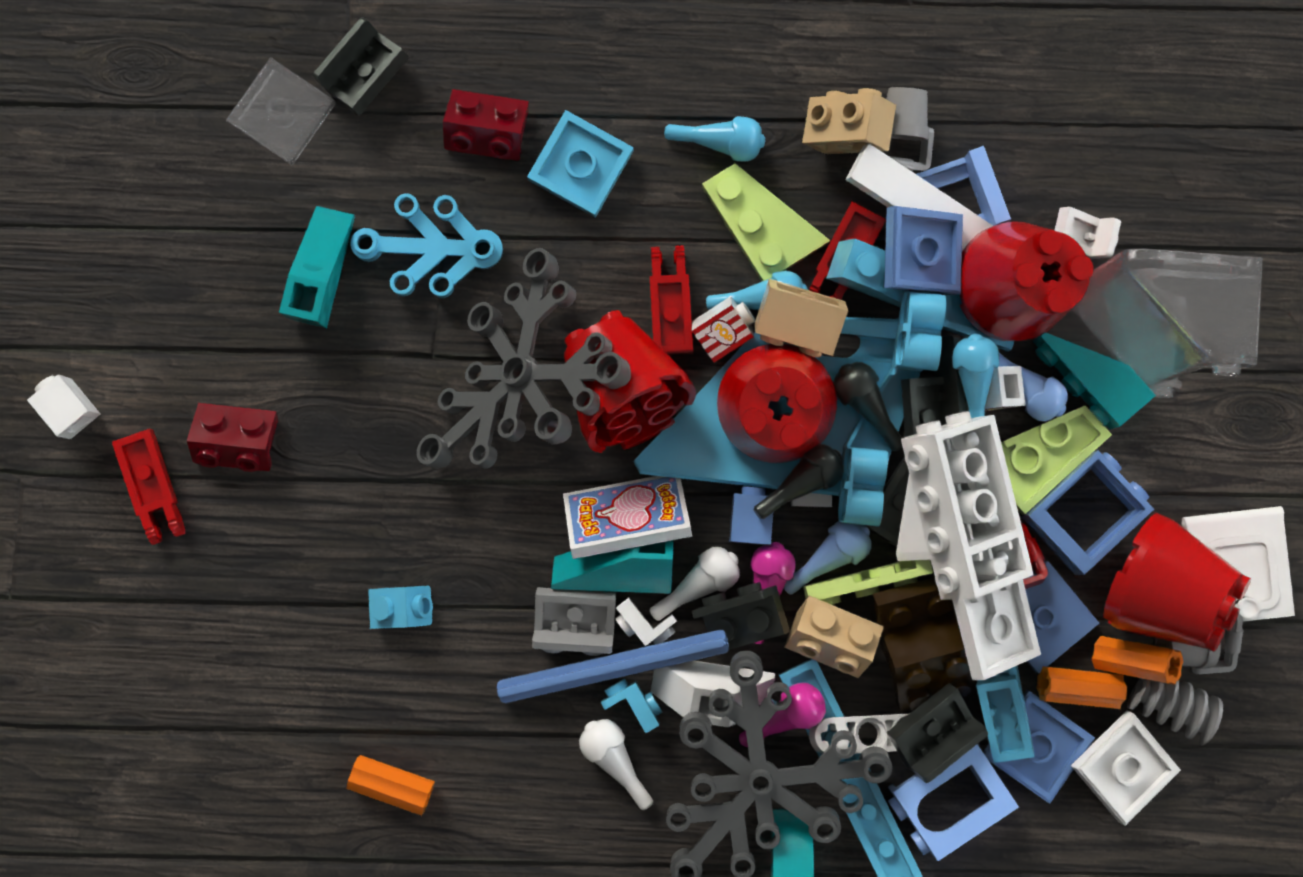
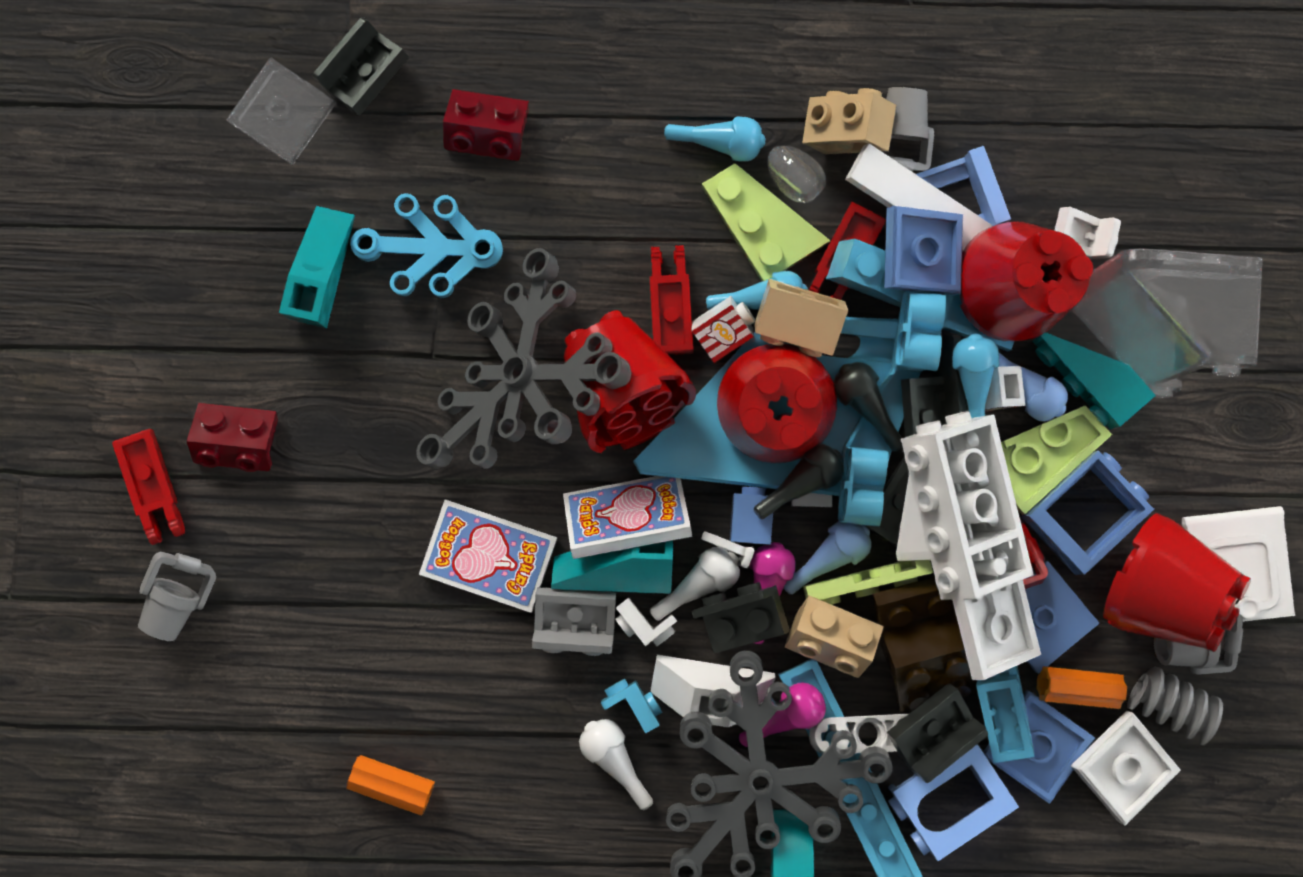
(63, 406): white brick -> none
(170, 602): none -> light grey piece
(400, 607): medium azure bracket -> none
(488, 555): none -> tile
(580, 163): medium azure plate -> none
(613, 666): medium blue axle -> none
(745, 553): none -> white piece
(796, 173): none -> clear animal
(1137, 660): orange axle -> none

